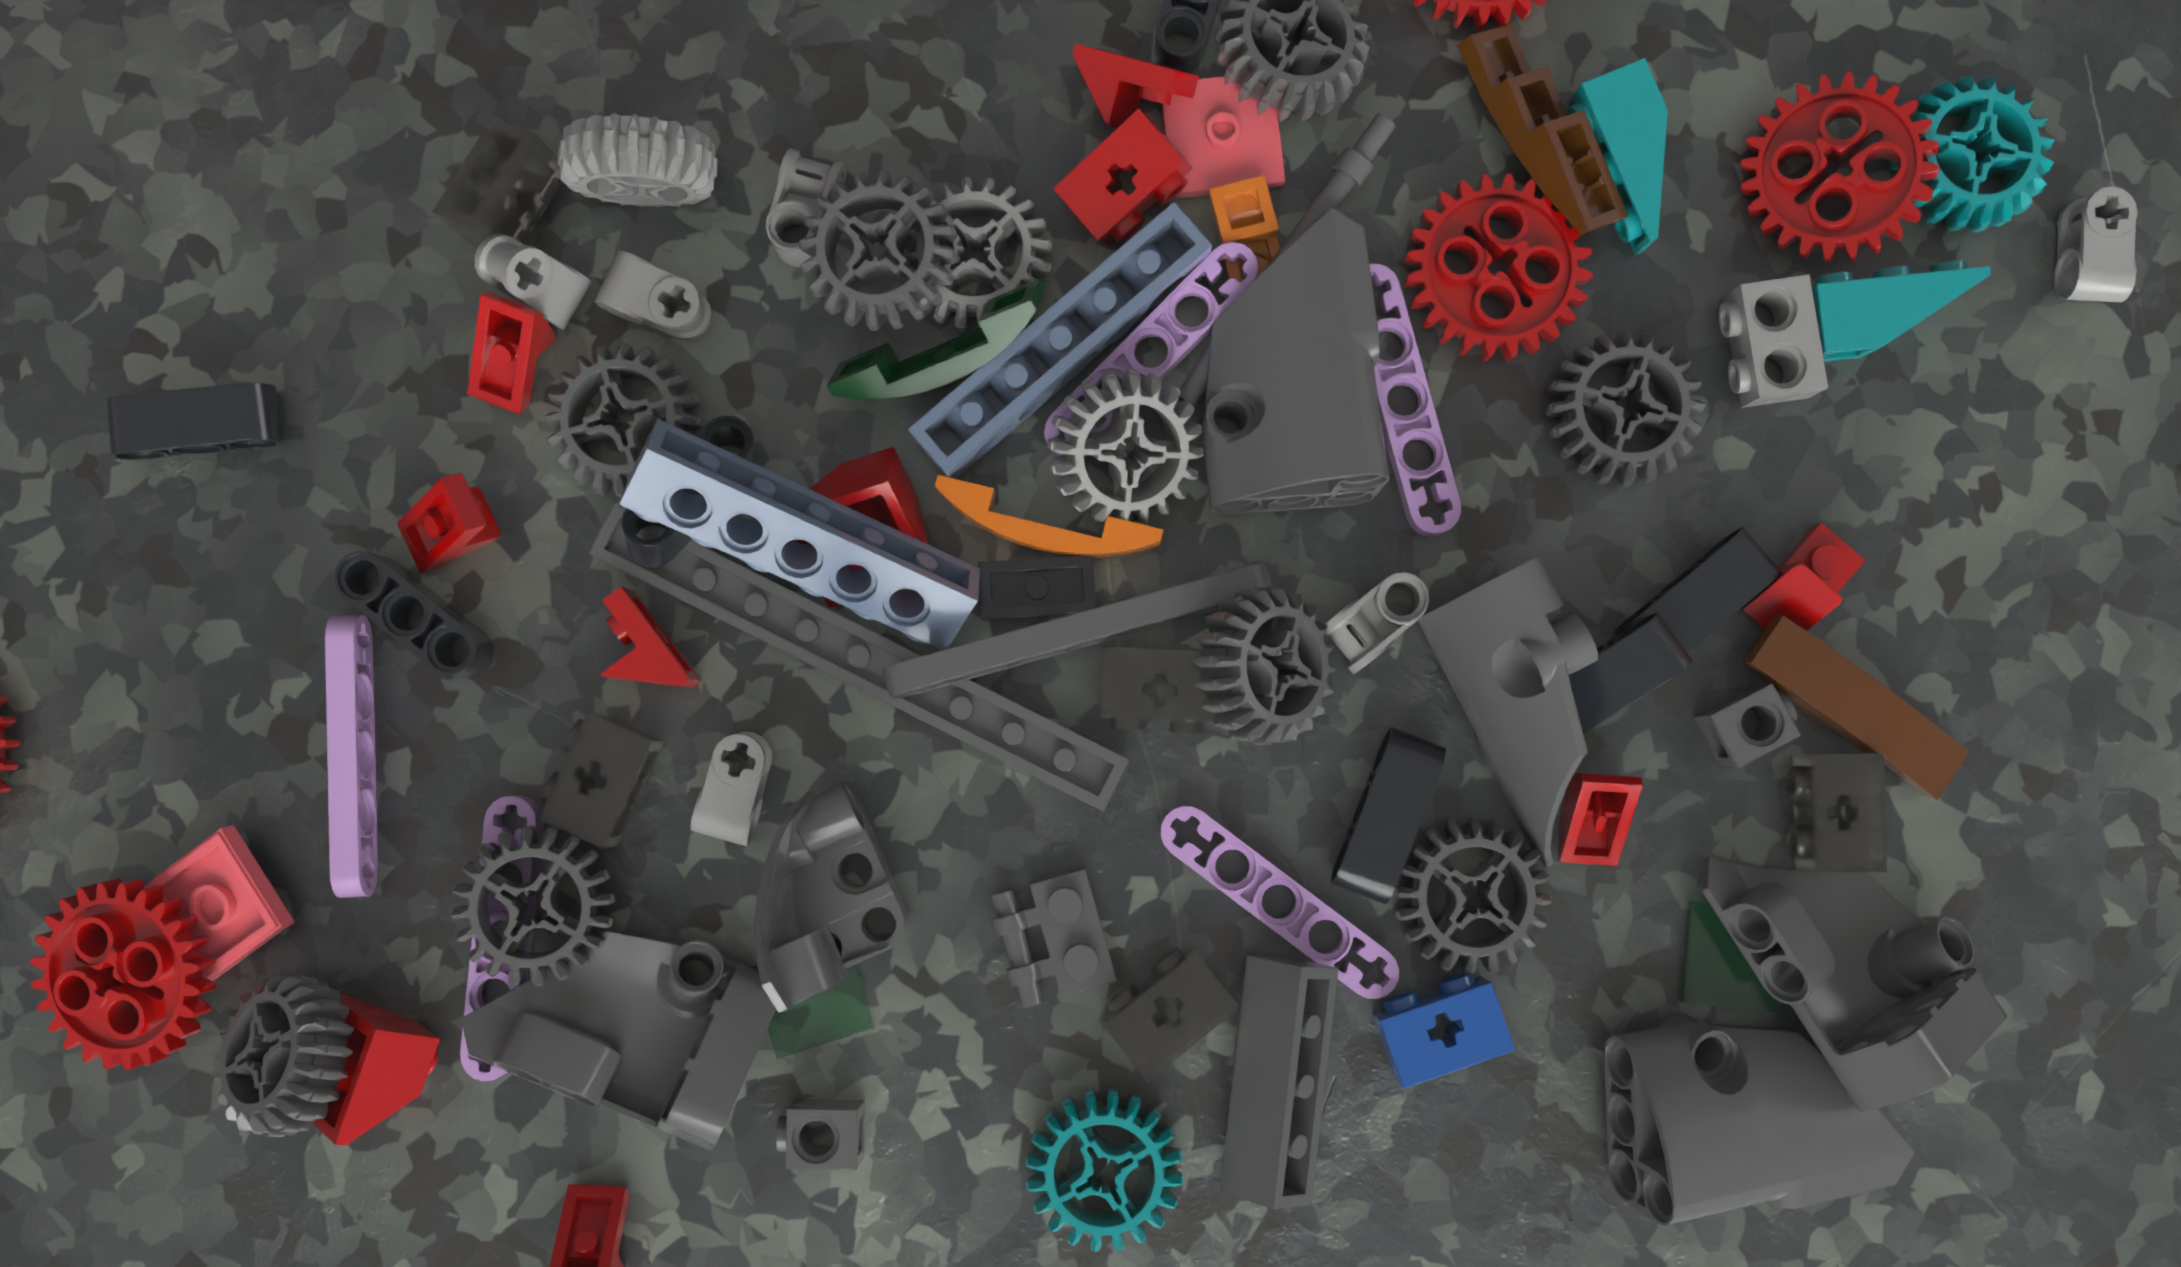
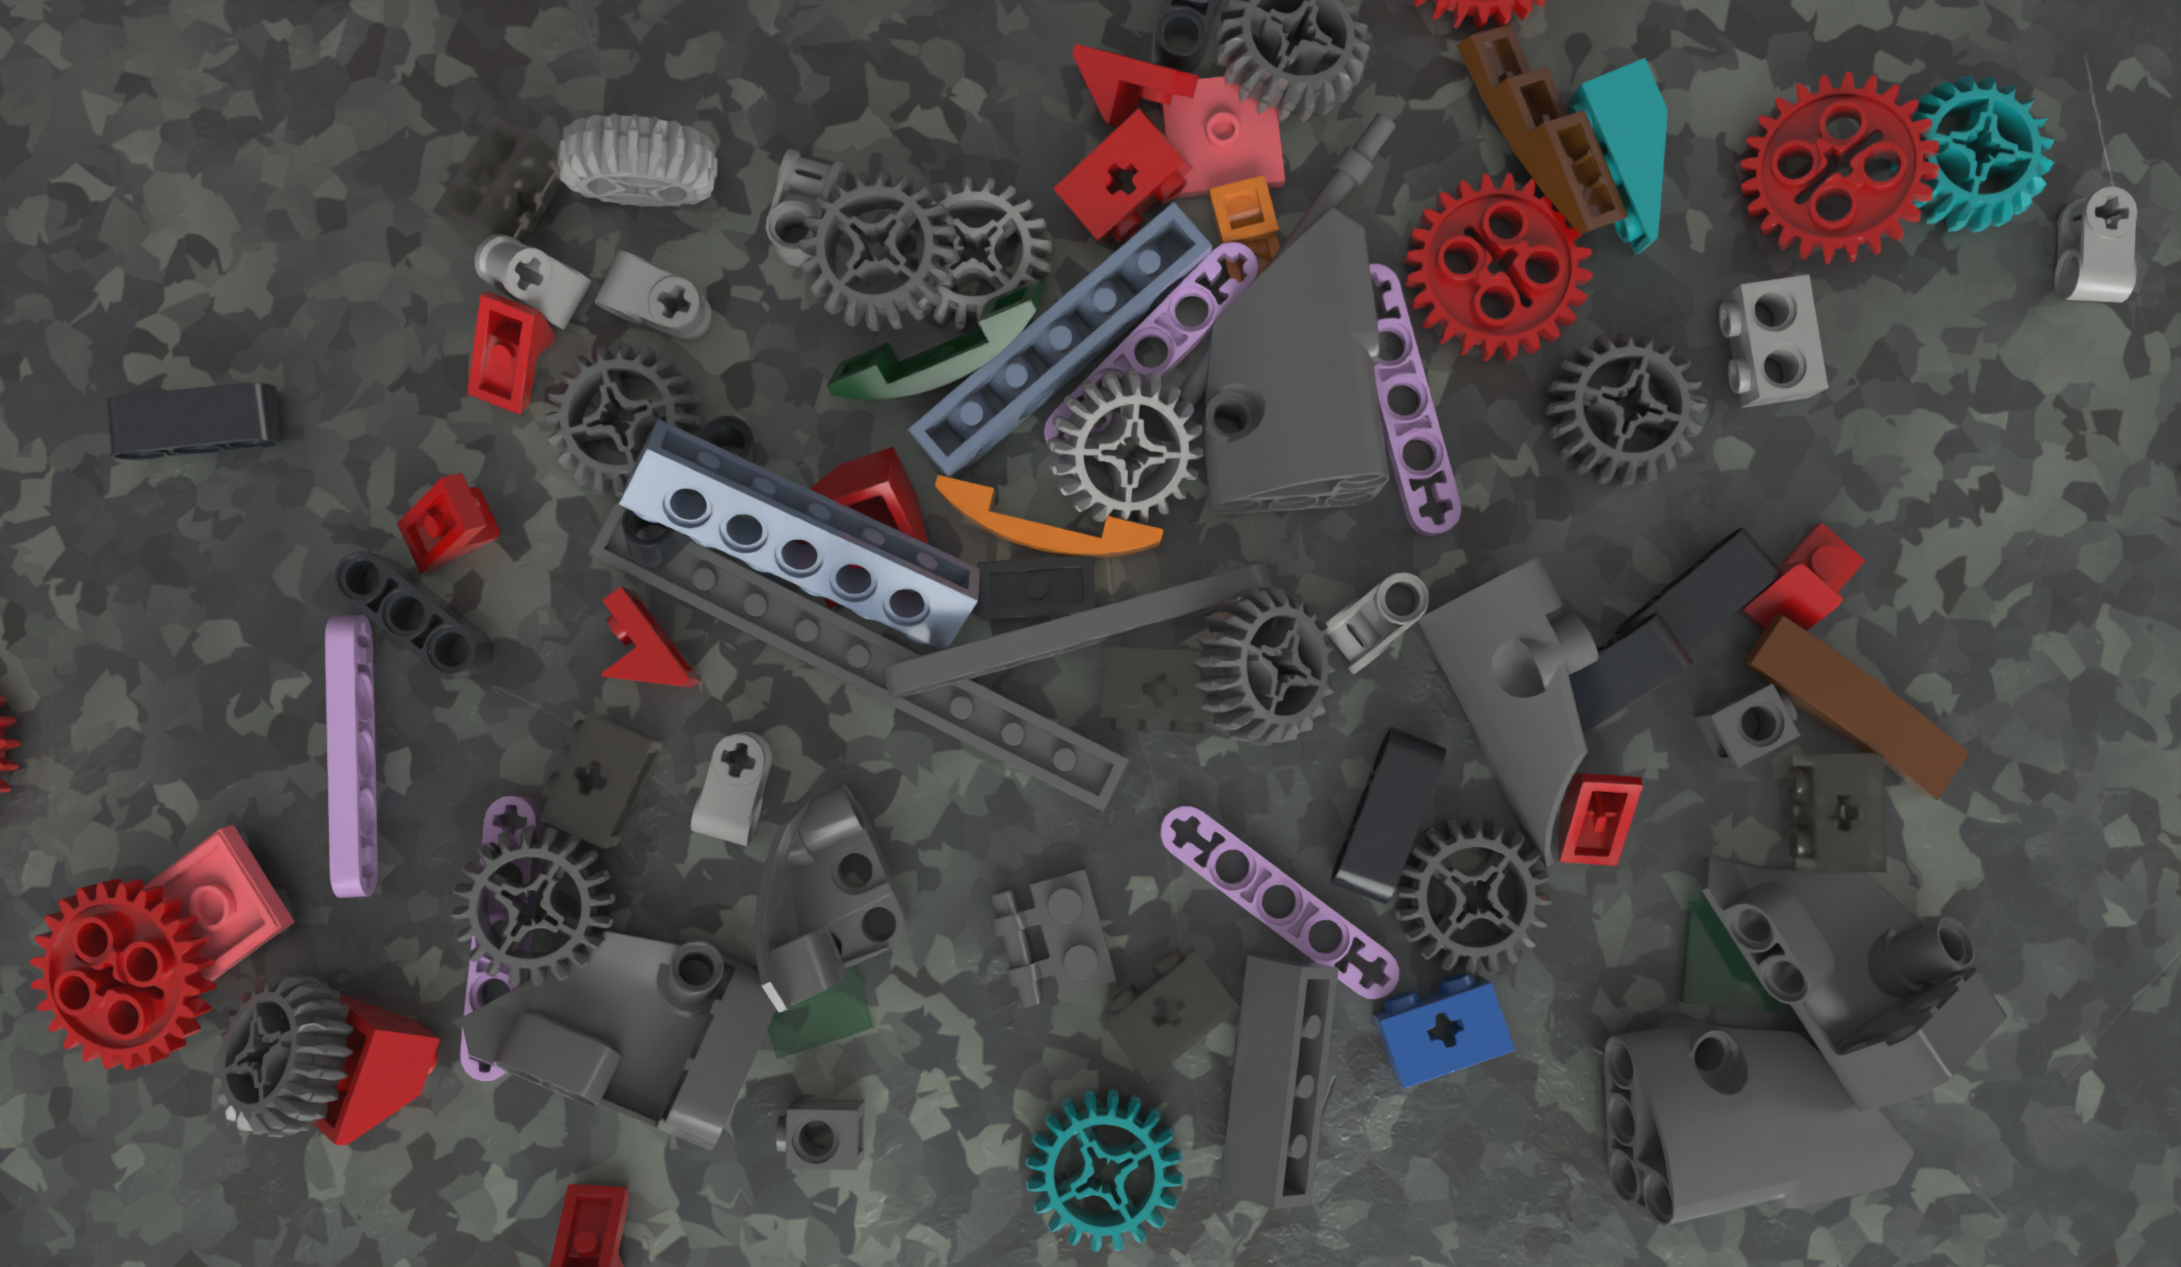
(1871, 312): teal slope -> none

